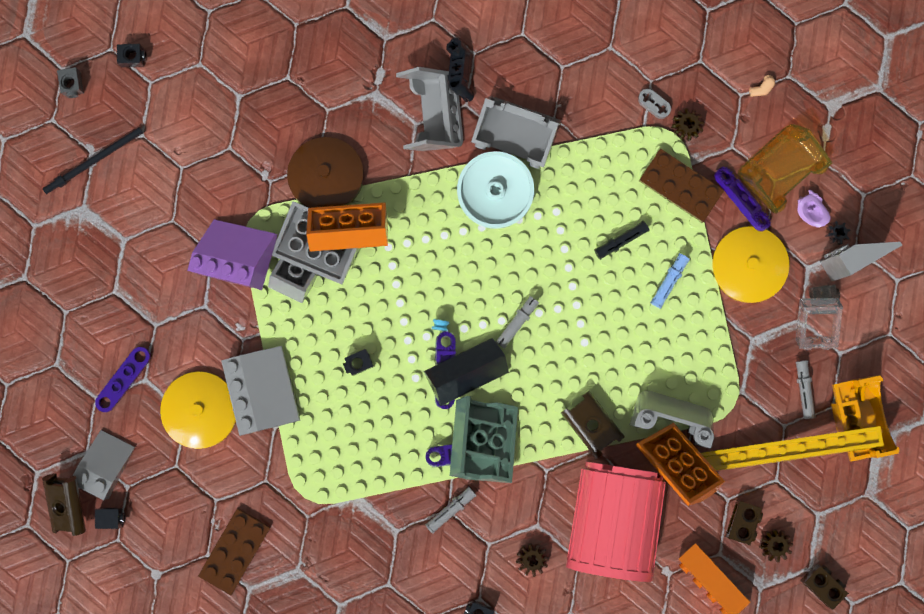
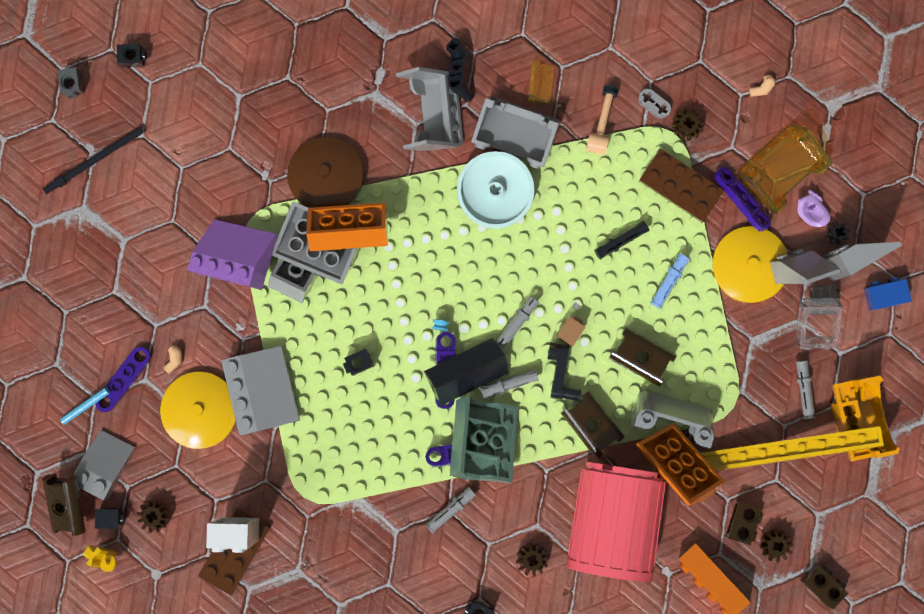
(85, 405): none -> medium azure bar
(101, 558): none -> yellow hips
(156, 523): none -> dark brown gear
(175, 359): none -> light nougat arm
(232, 534): none -> white brick
(501, 386): none -> light grey pin
(540, 83): none -> clear yellow panel
(559, 353): none -> black beam
(571, 330): none -> medium nougat brick
(598, 141): none -> light nougat piece
(654, 365): none -> dark brown piece
(801, 268): none -> light grey slope
(888, 294): none -> blue brick

